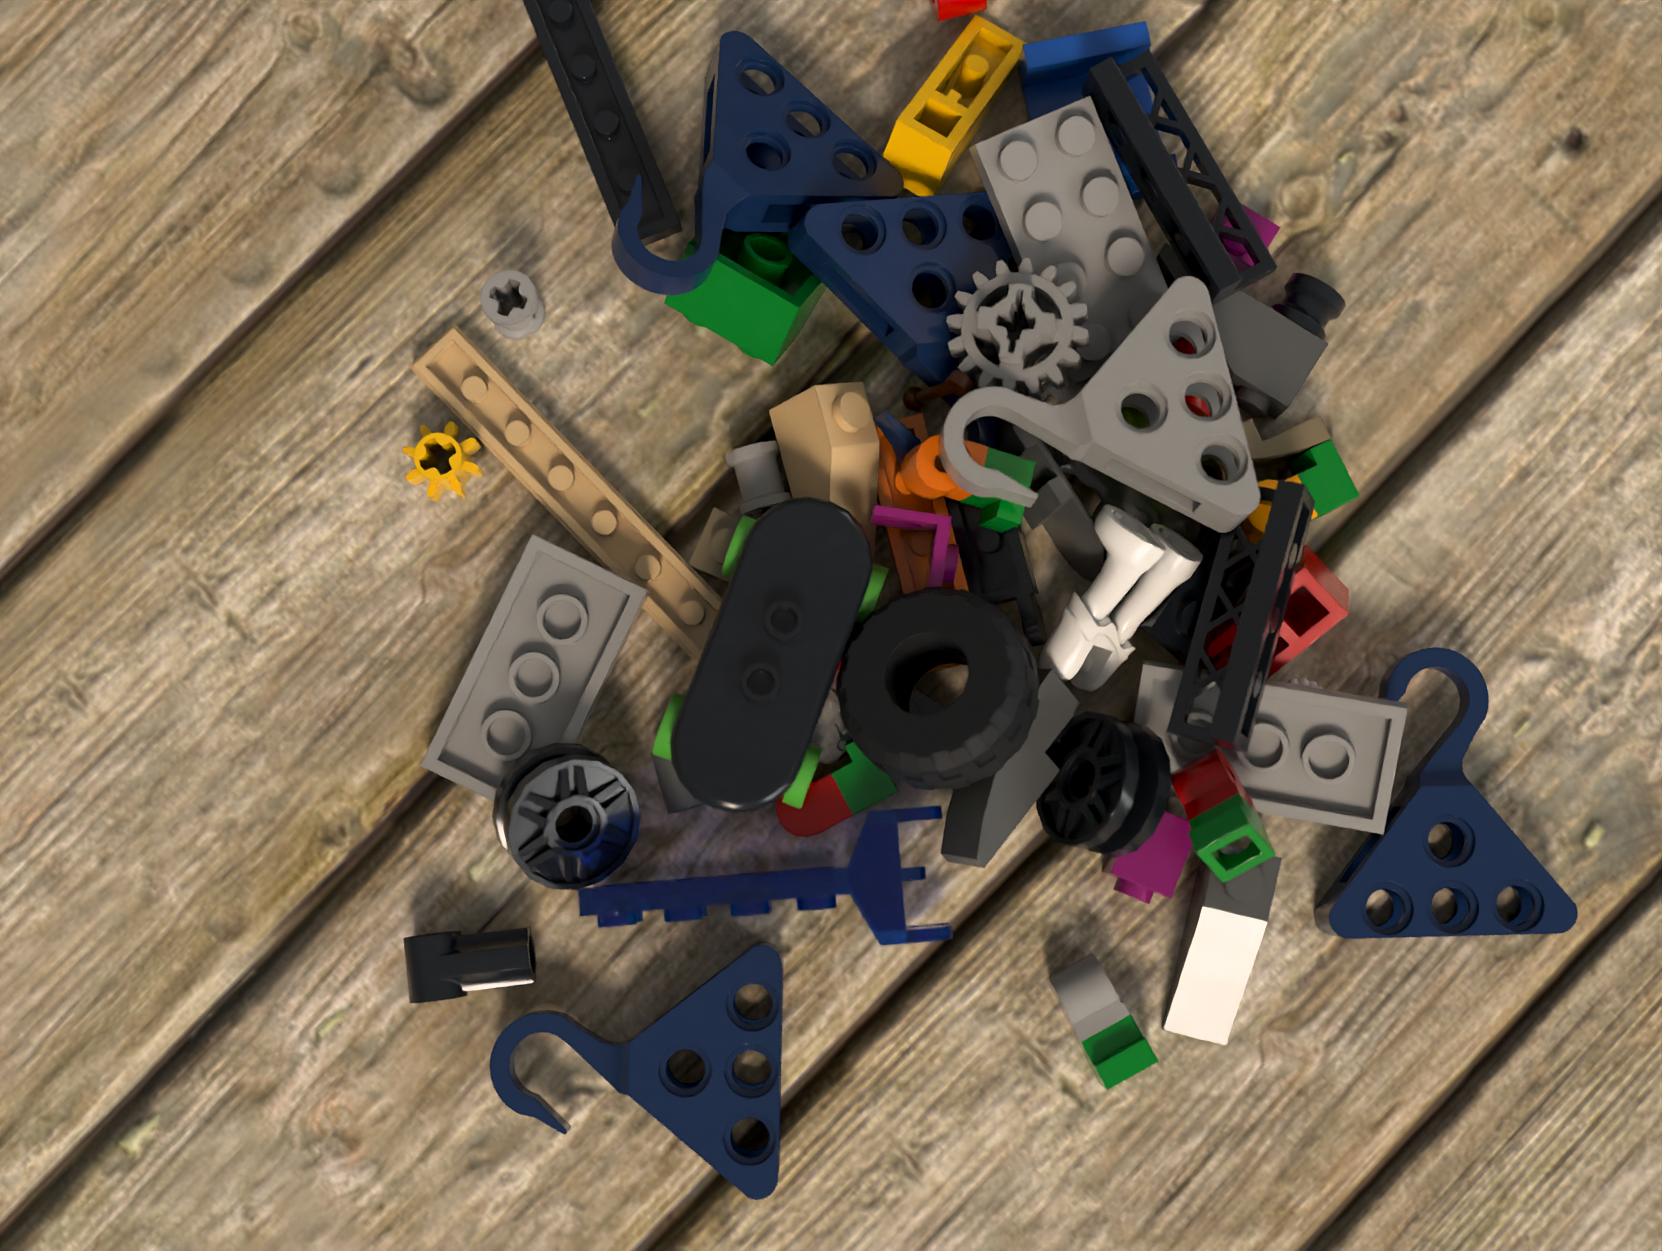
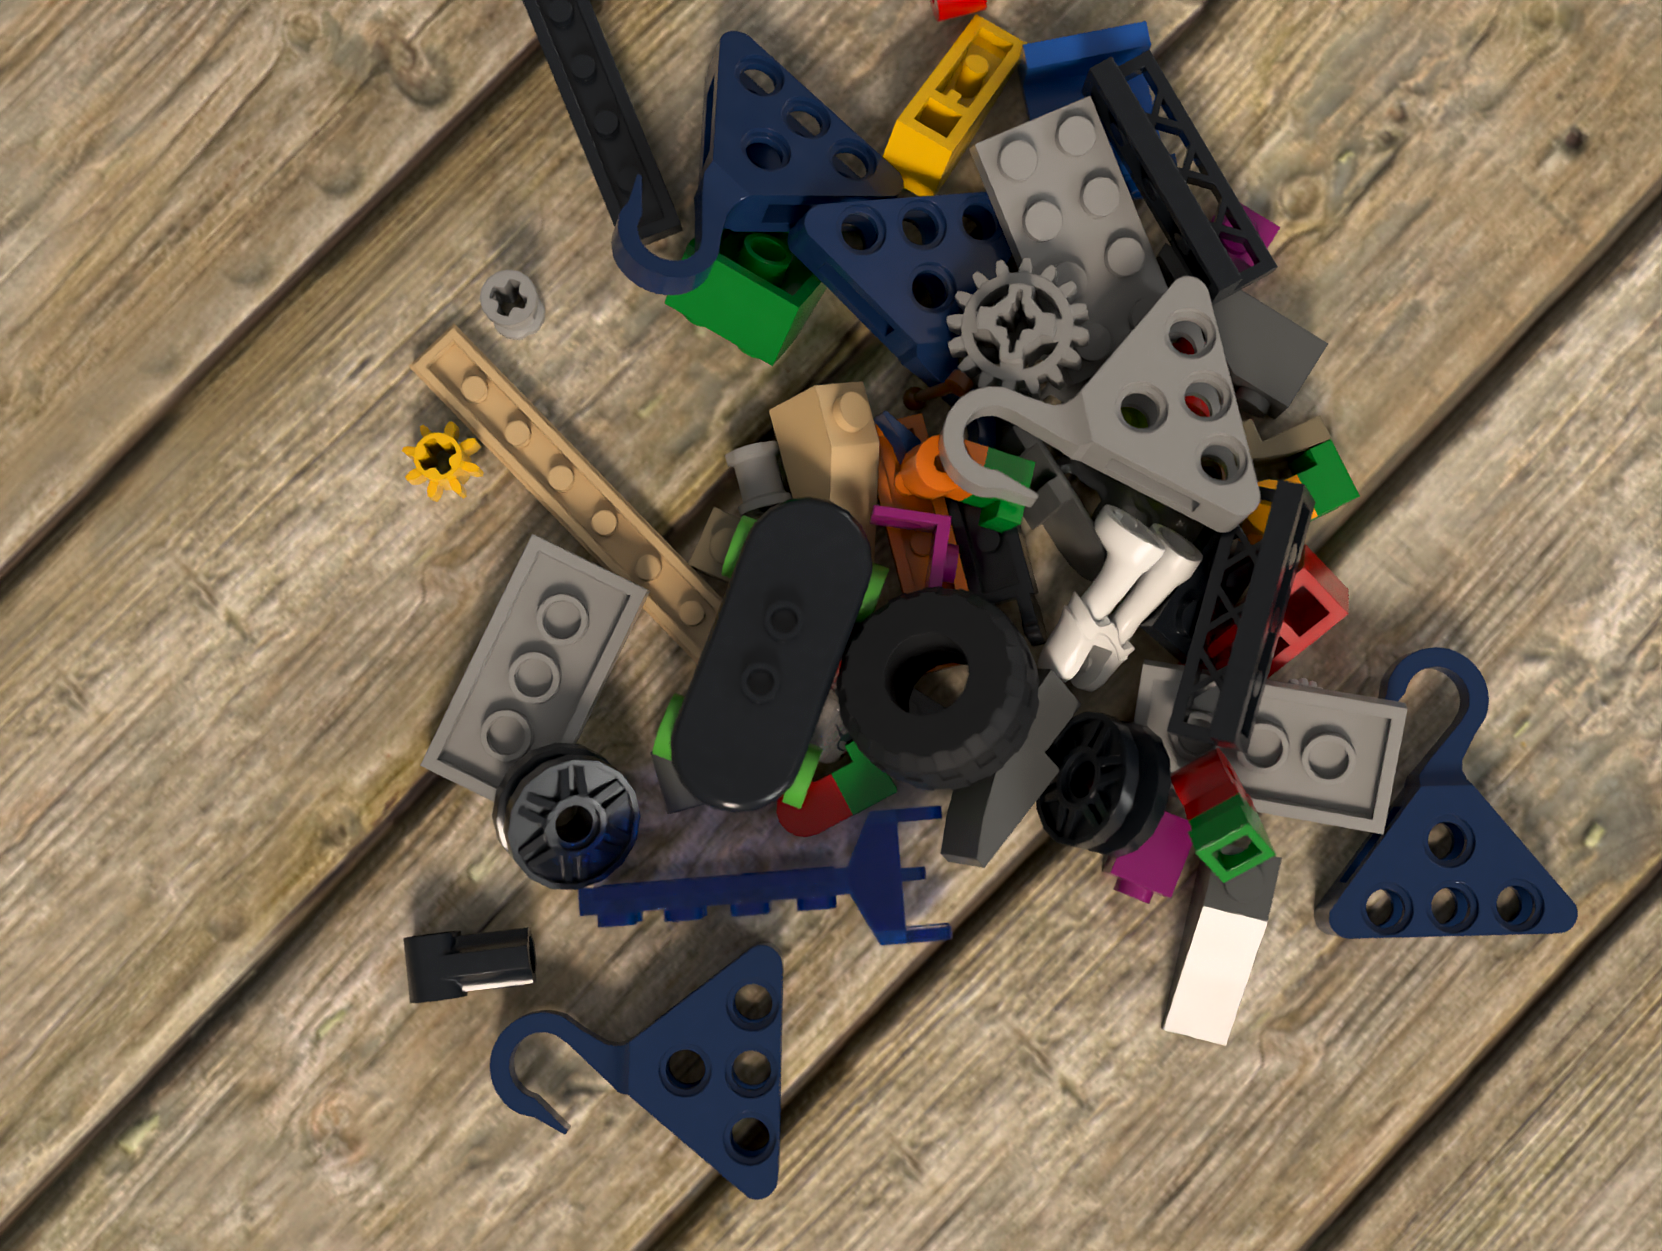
(1101, 1022): leg -> none
(1310, 303): black wheel -> none

